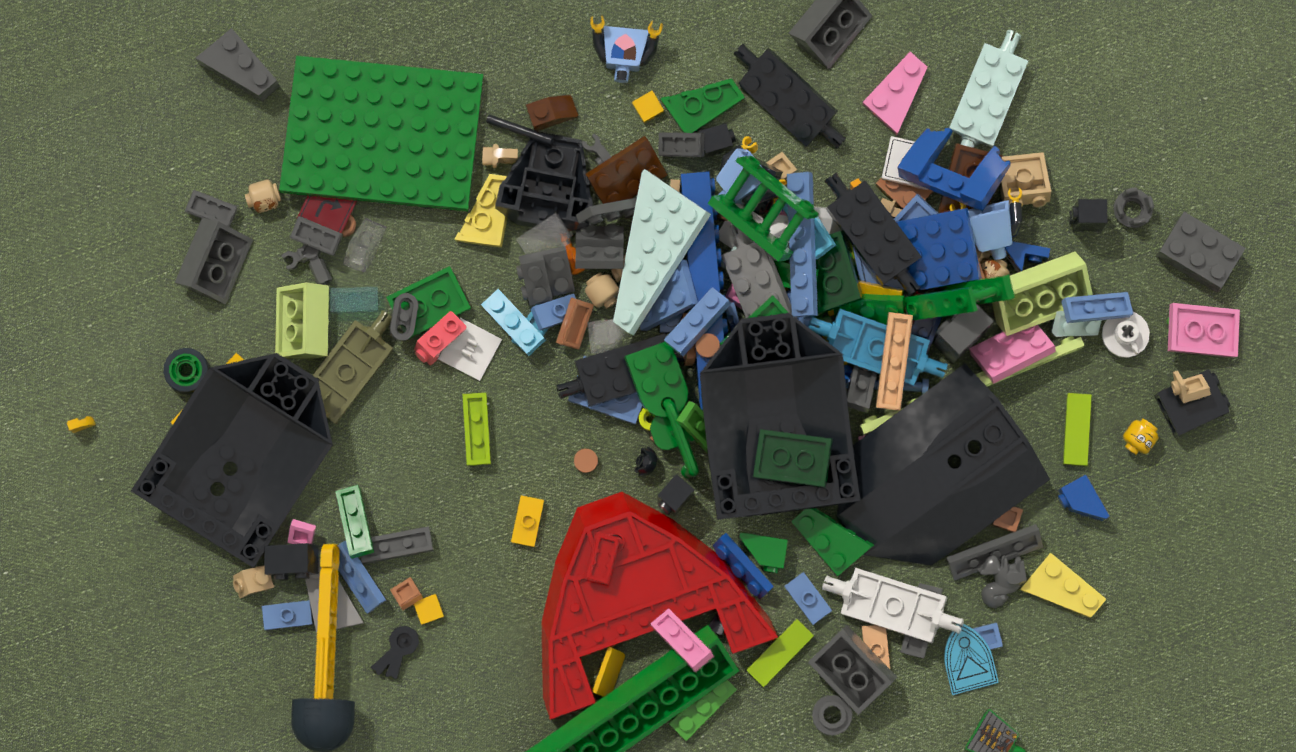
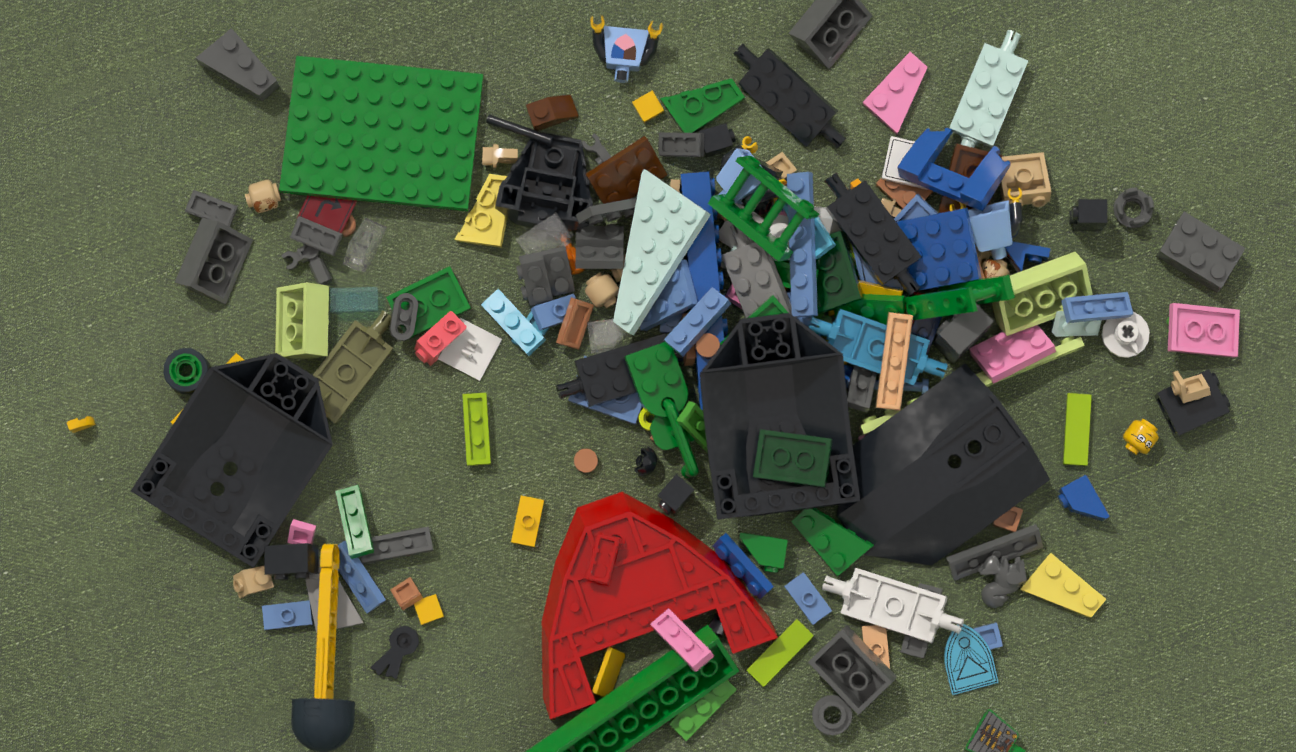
(732, 317): medium blue tile -> none

